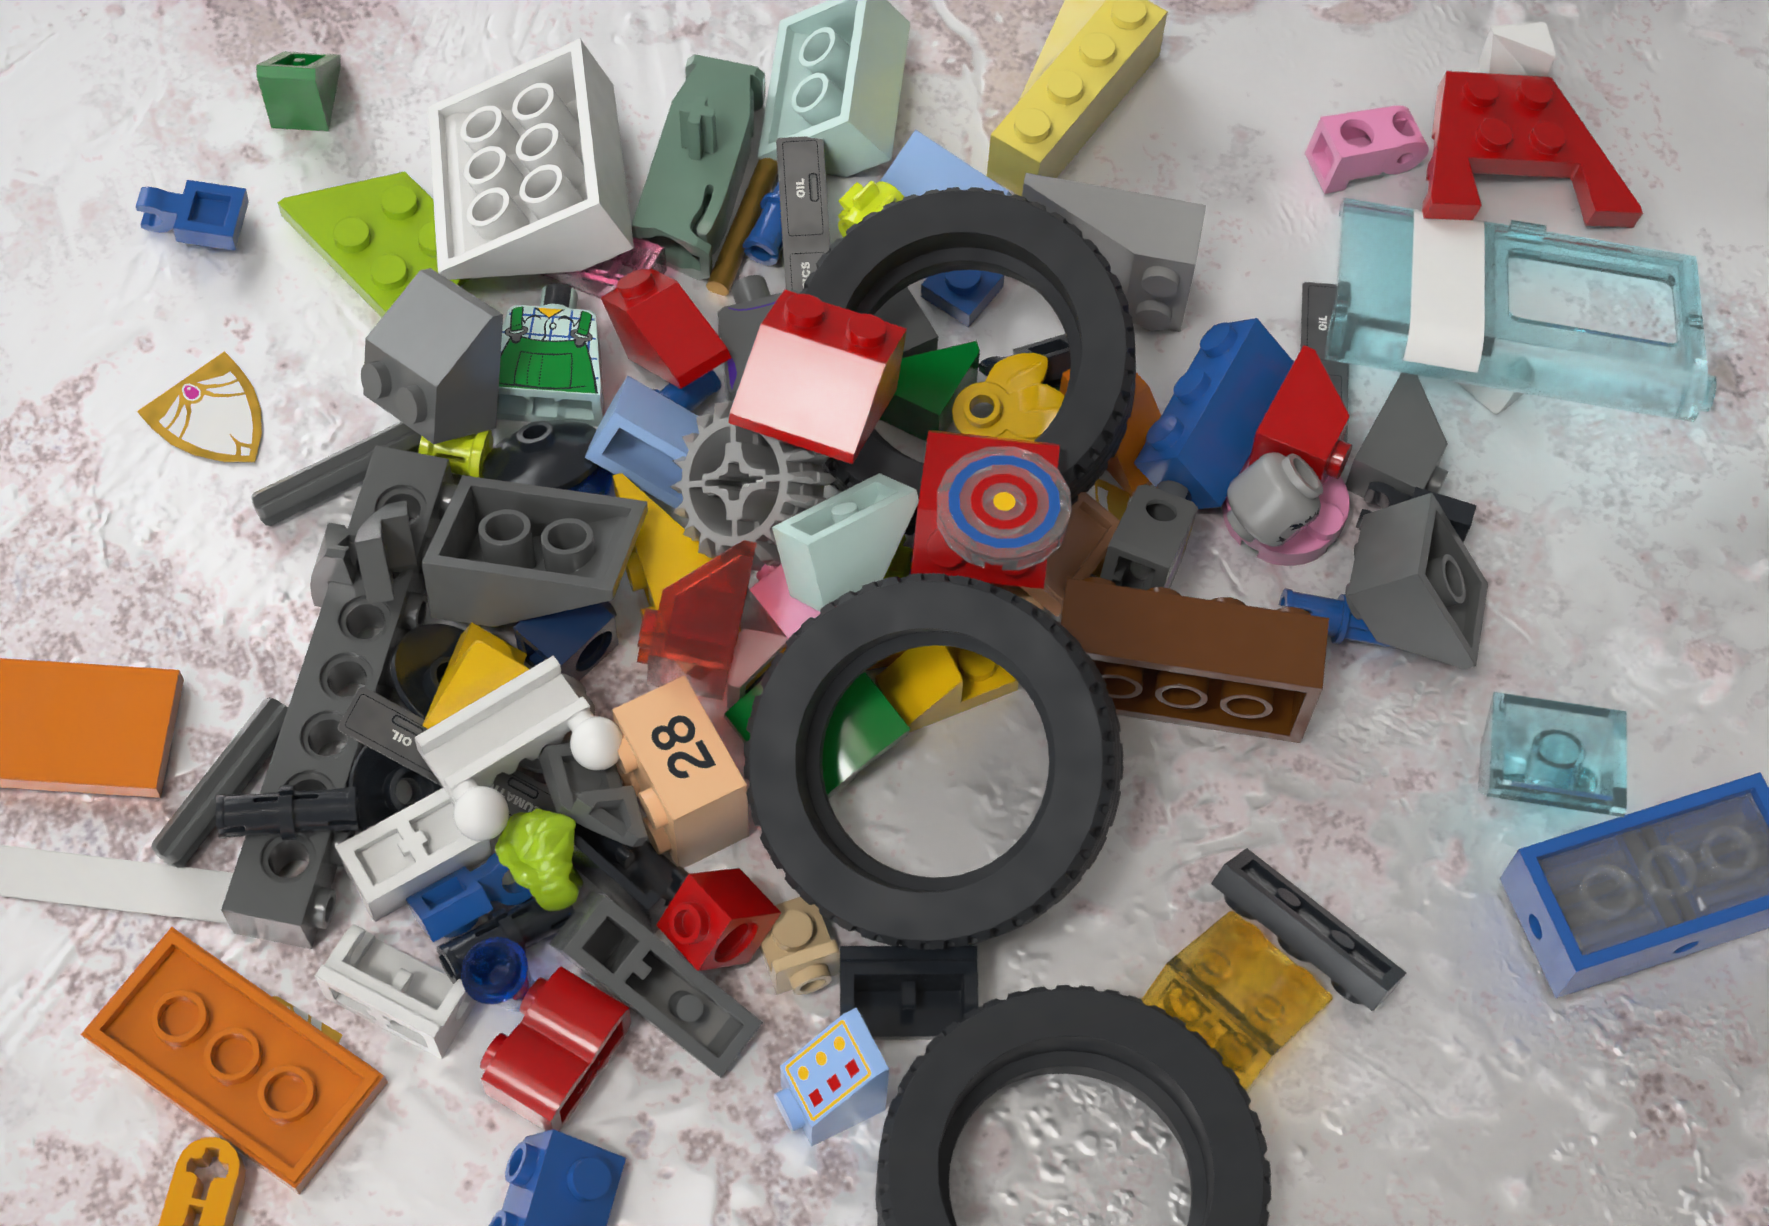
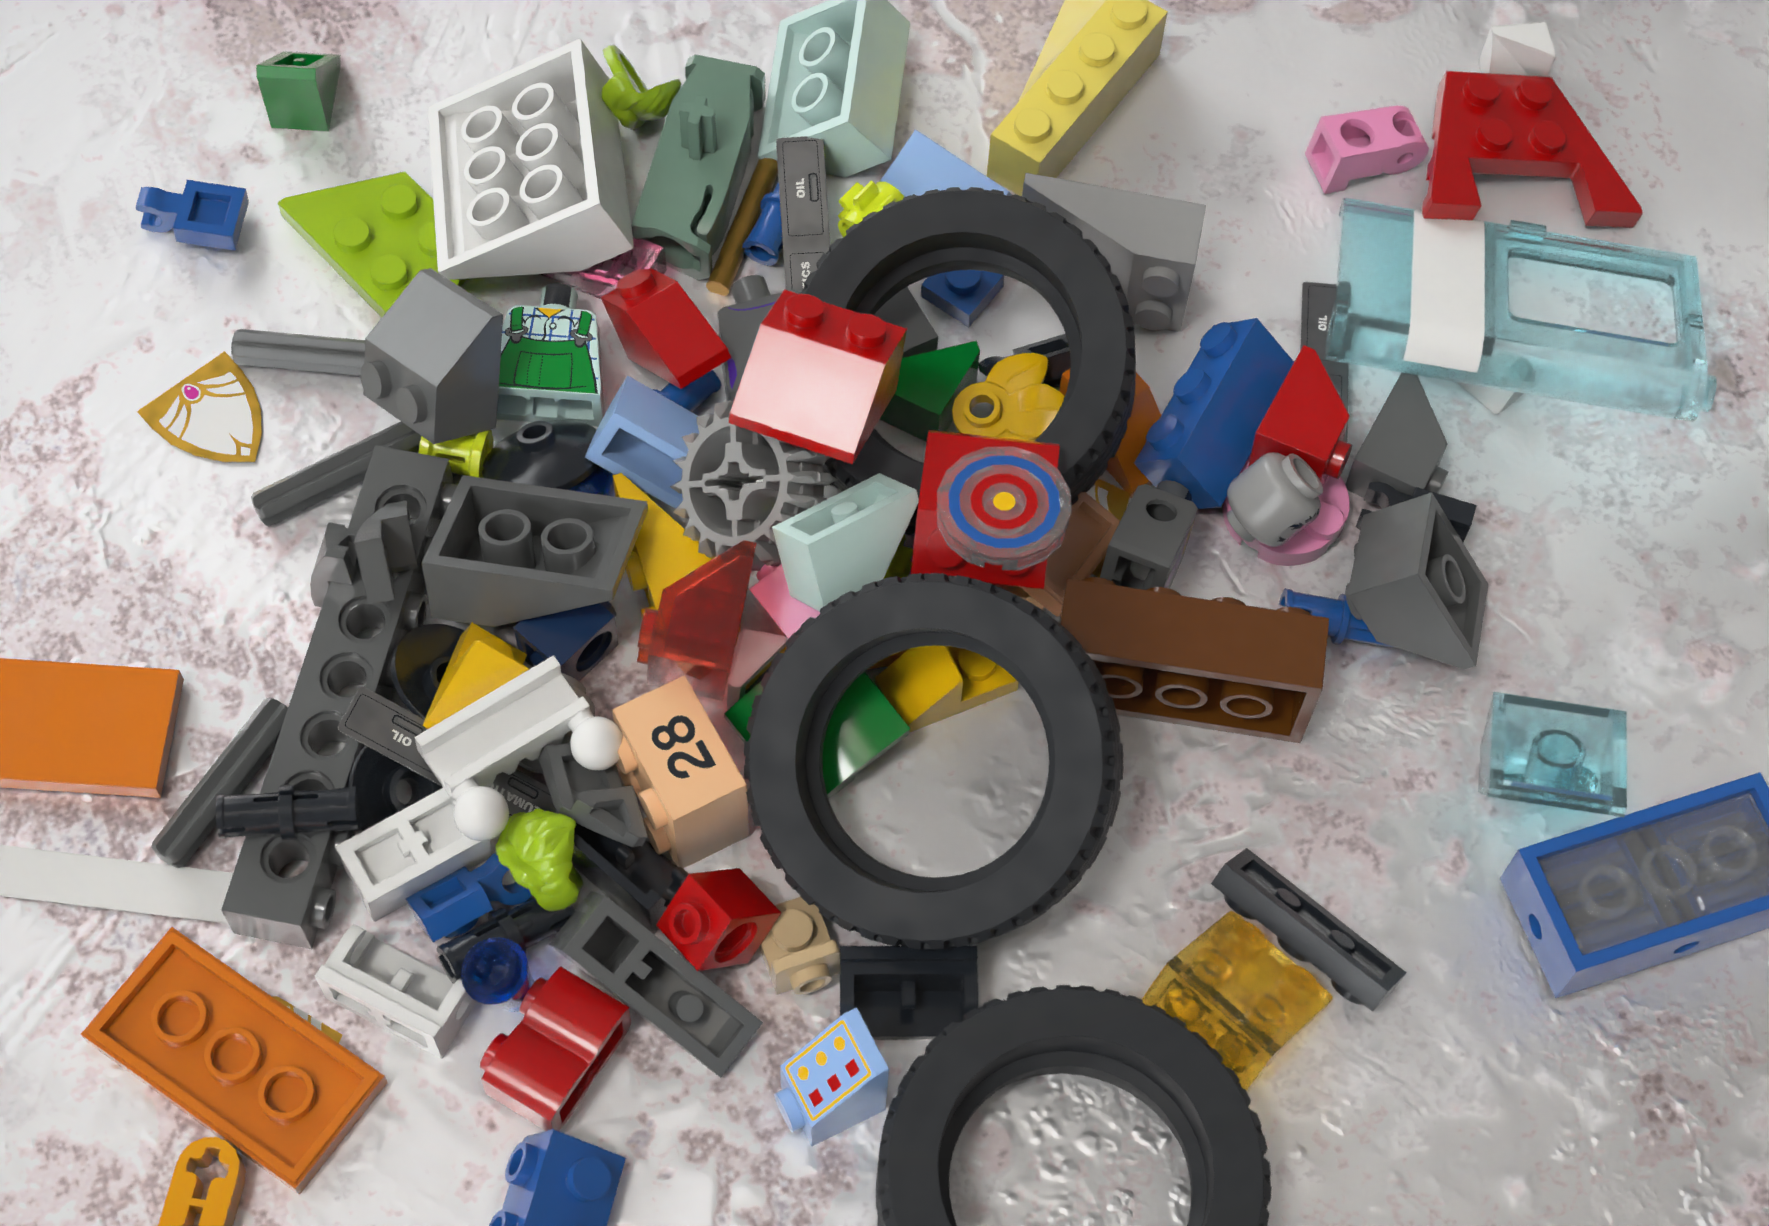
(298, 352): none -> axle
(628, 95): none -> lime piece

